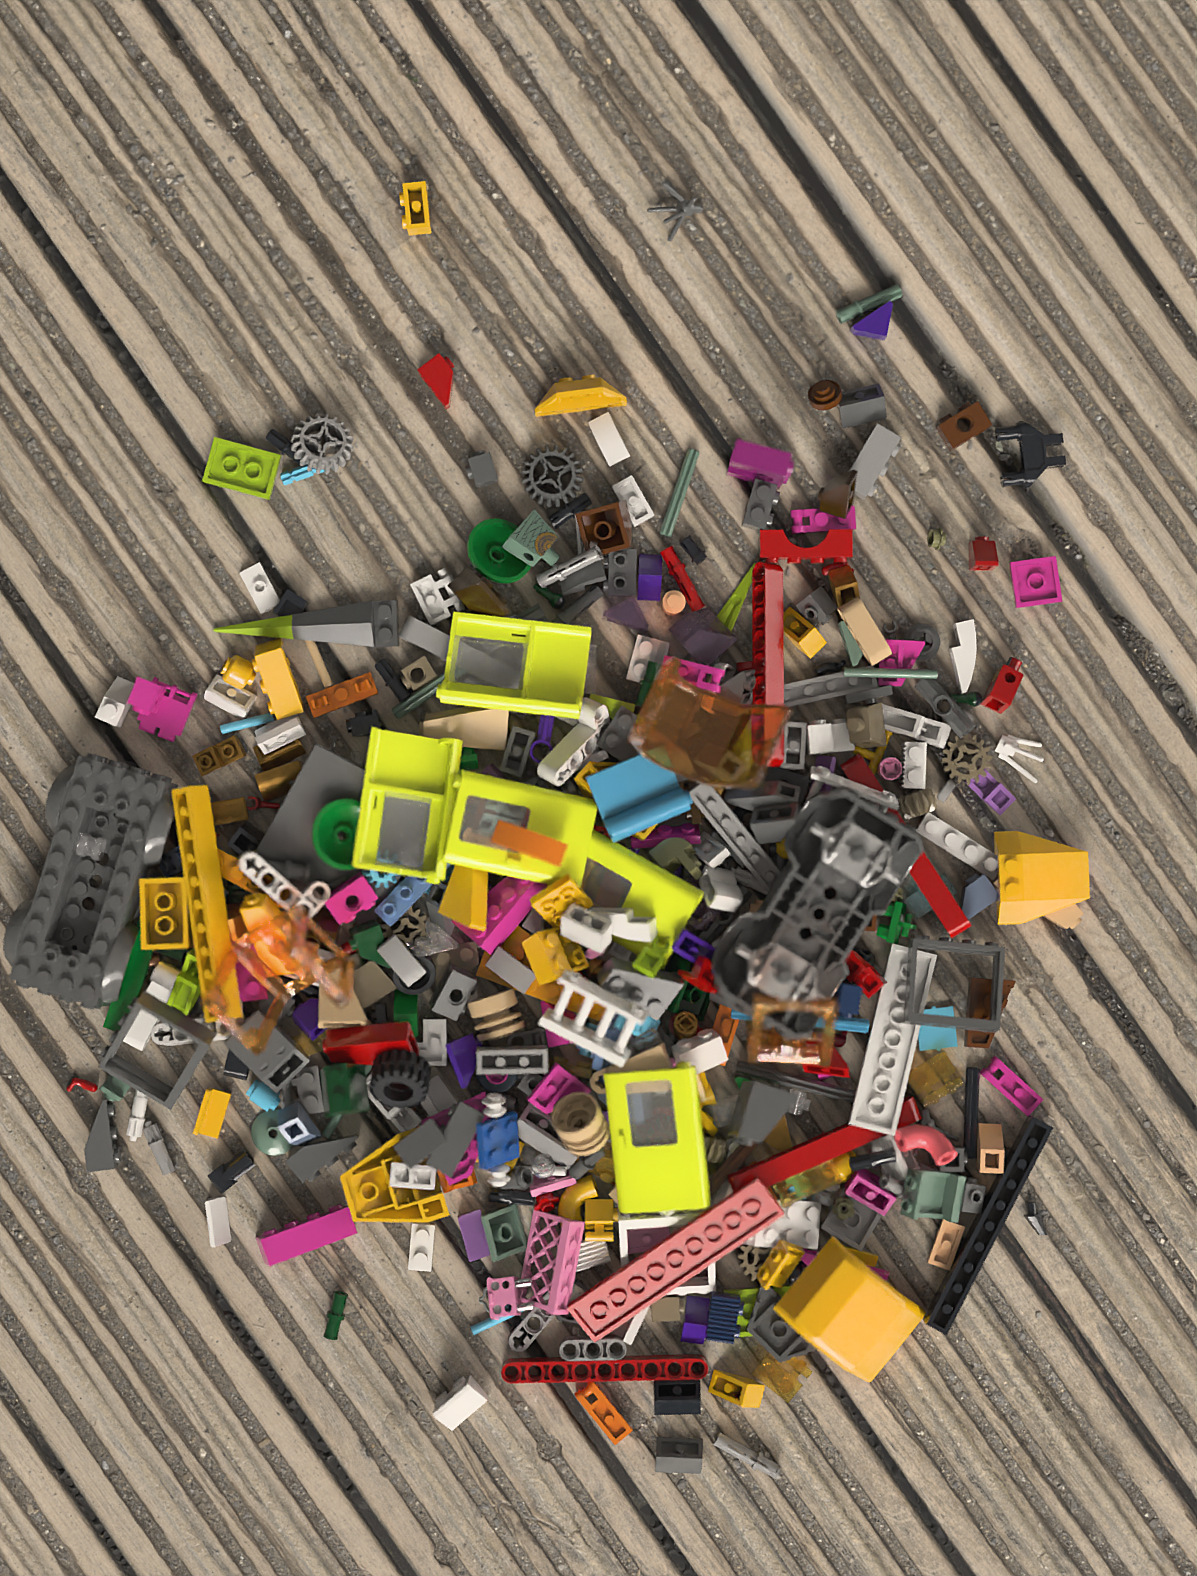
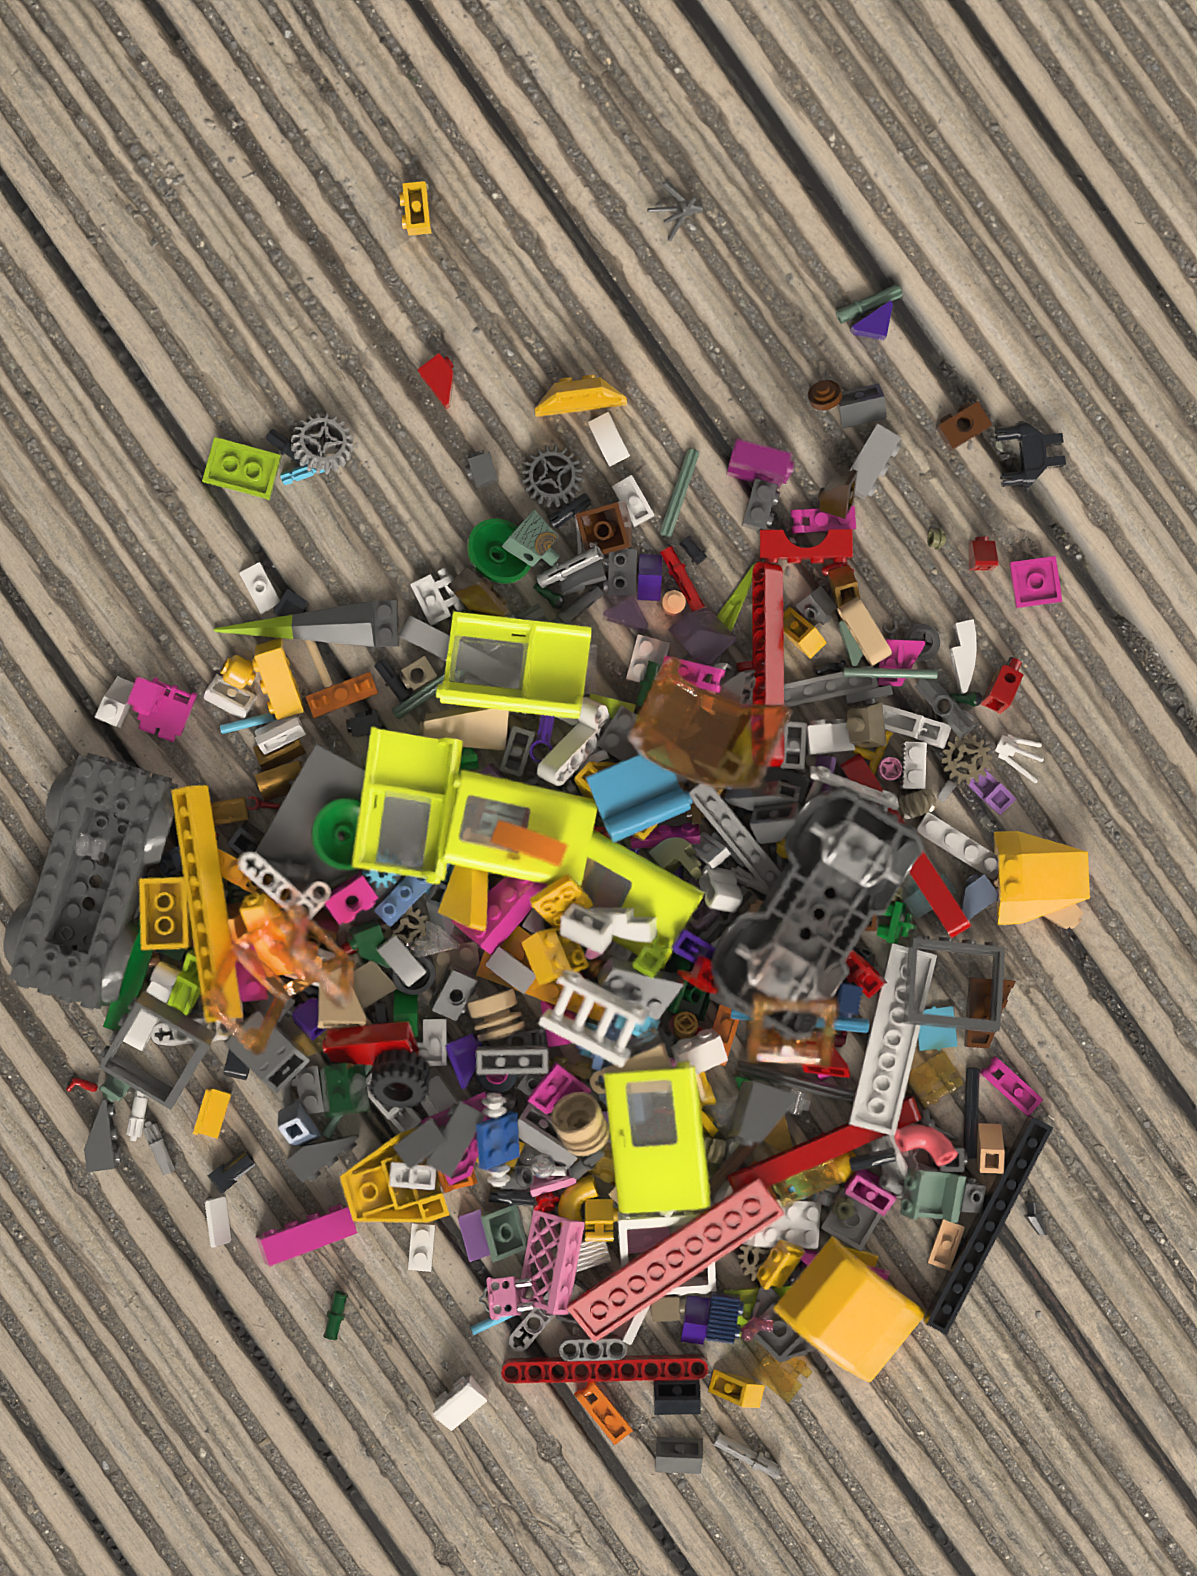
(219, 755): pearl gold slope -> none
(262, 1138): sand green dish -> none
(263, 1096): medium azure brick -> none
(753, 1326): none -> clear pink arm

